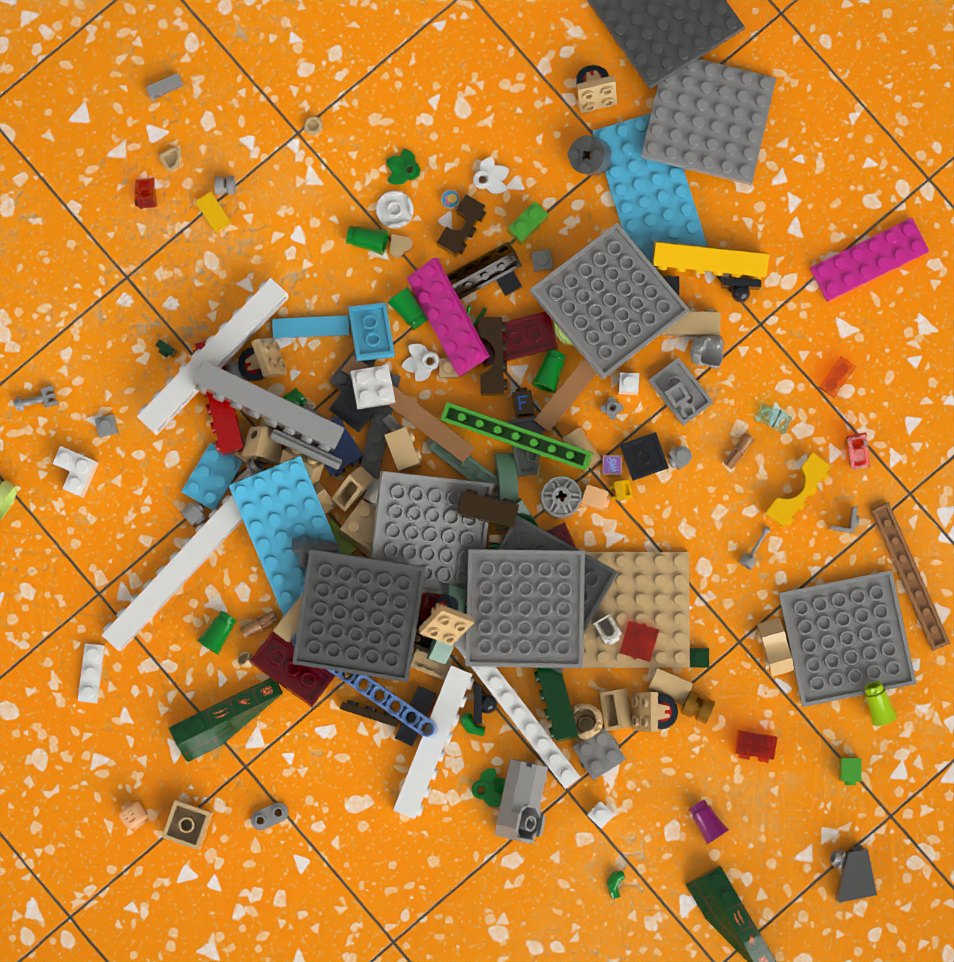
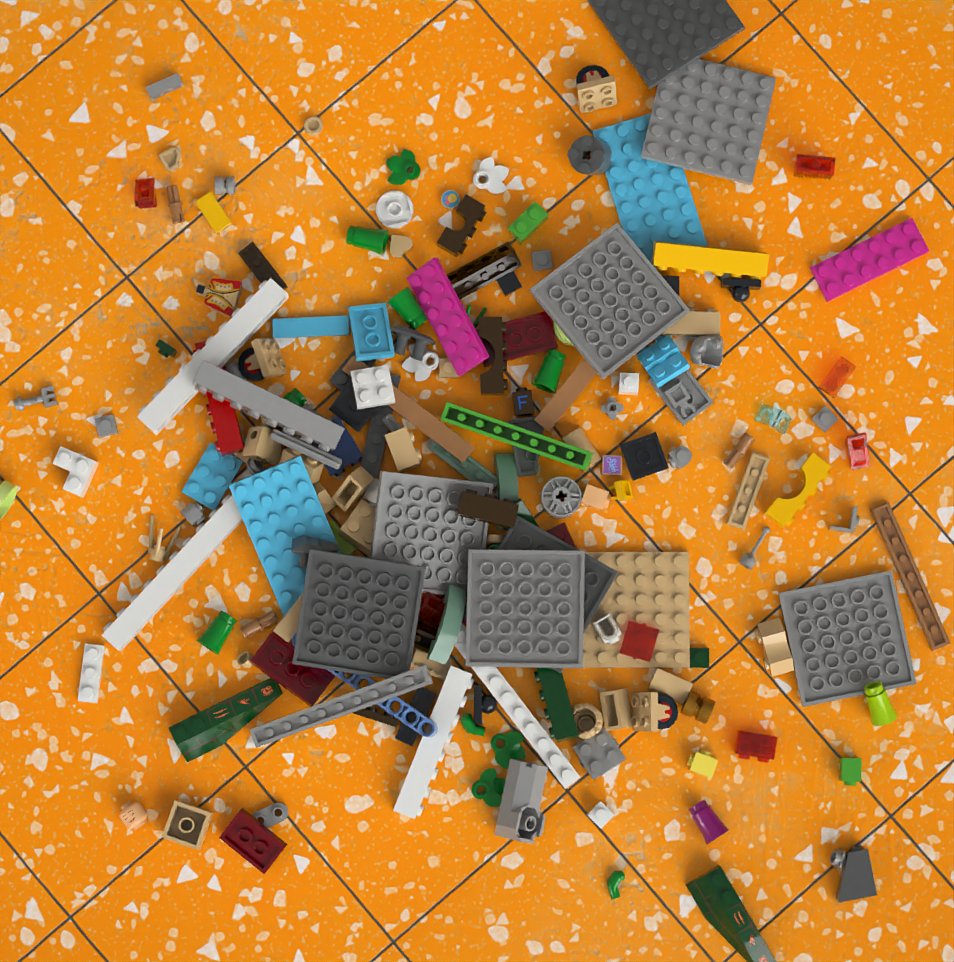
(157, 552): none -> tan plant
(175, 204): none -> medium nougat axle
(221, 295): none -> torso
(253, 841): none -> dark red plate
(259, 265): none -> dark brown plate
(341, 706): none -> light grey plate
(405, 334): none -> dark grey connector
(446, 622): tan plate -> none
(510, 749): none -> green plate
(662, 360): none -> medium azure plate
(702, 763): none -> light yellow brick
(748, 491): none -> tan tile
(814, 166): none -> clear red brick
(824, 419): none -> light grey plate

